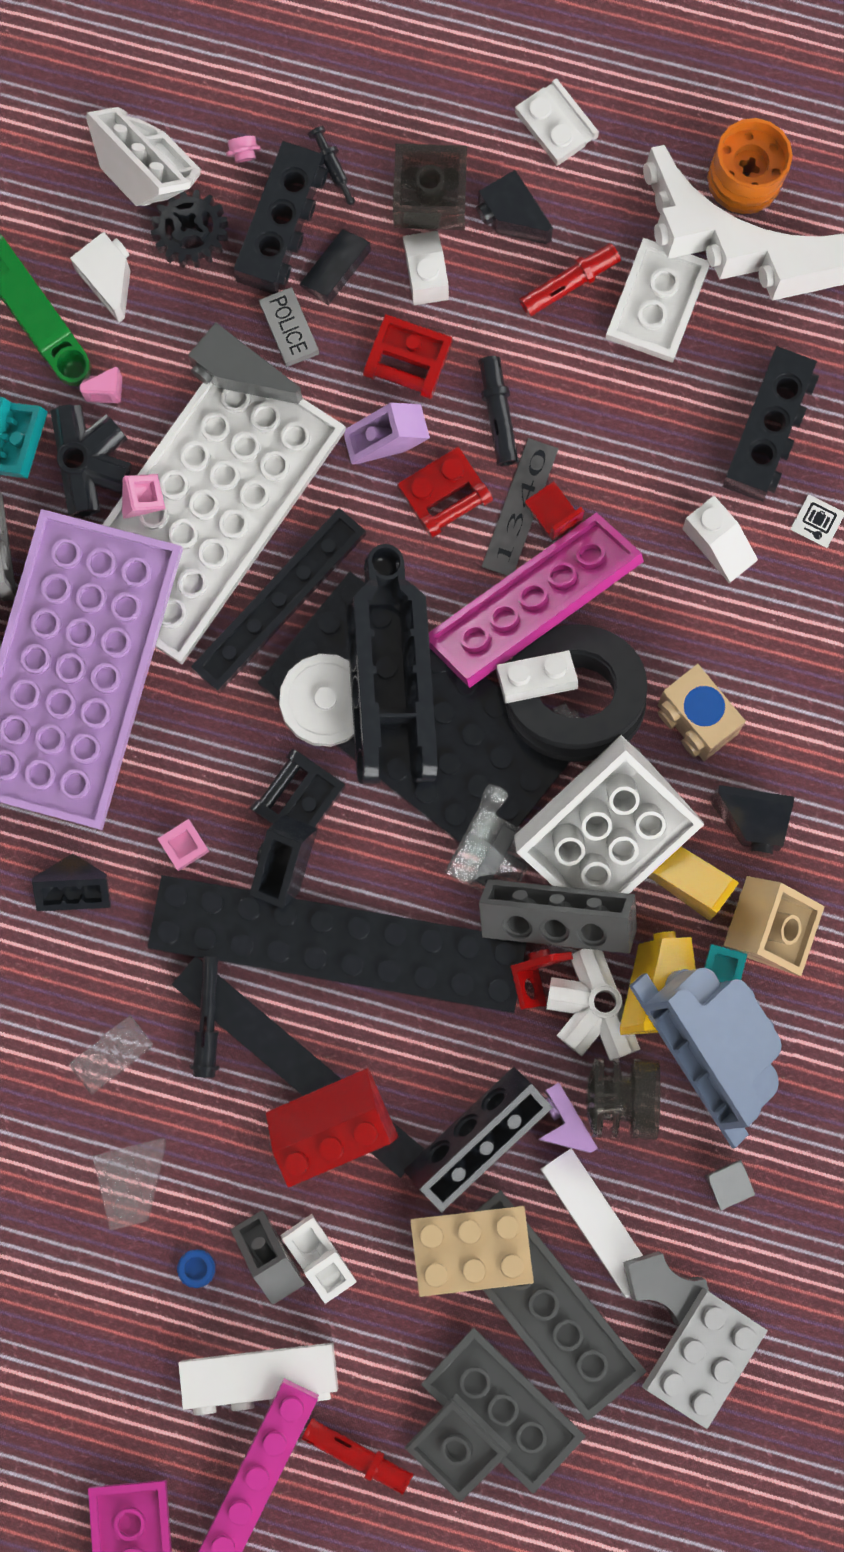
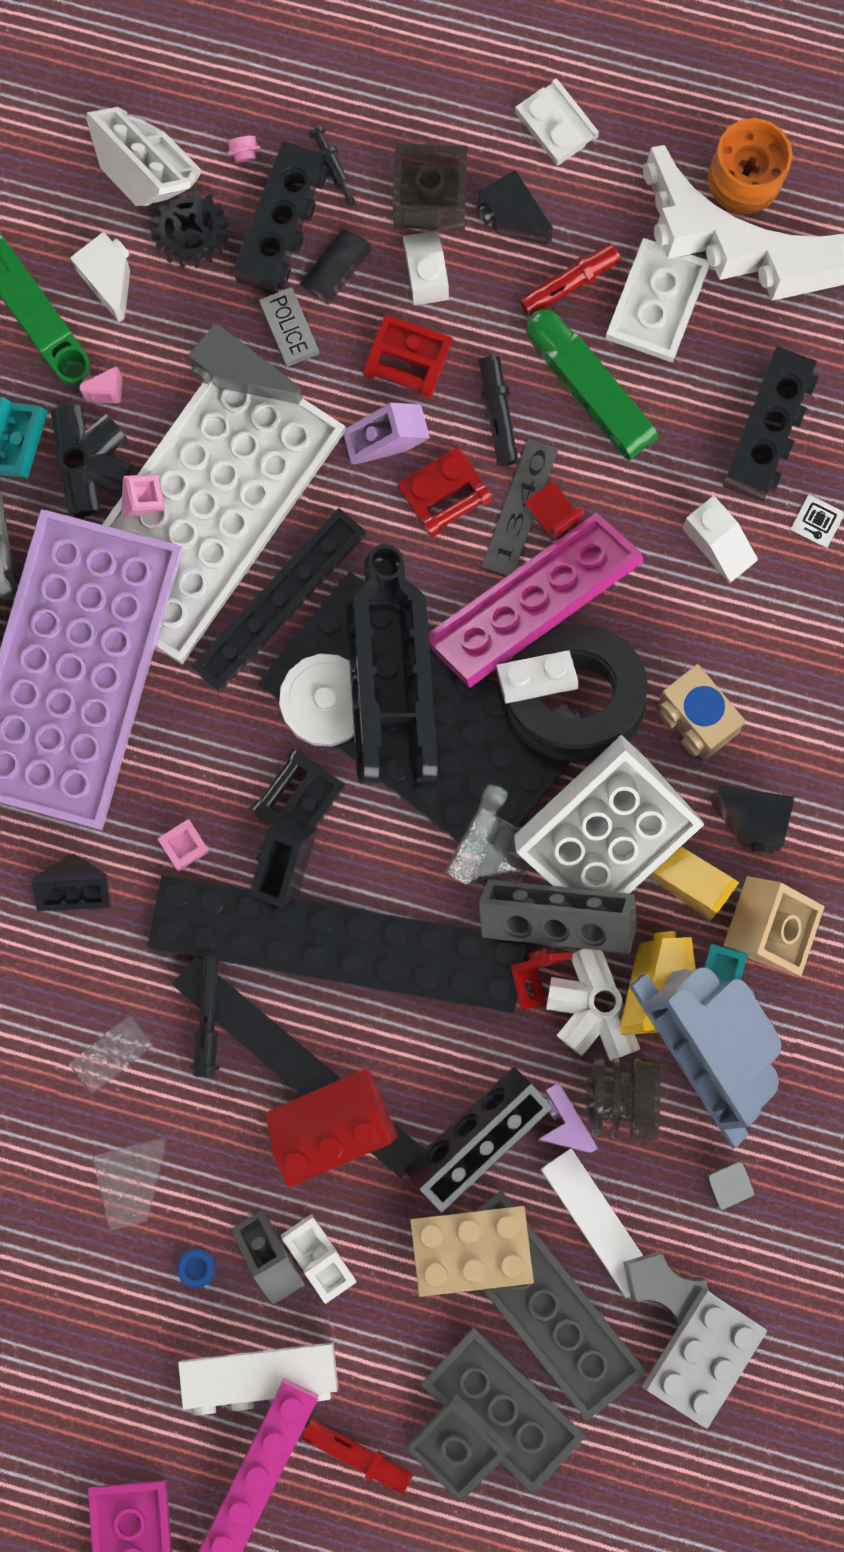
(590, 384): none -> green piece

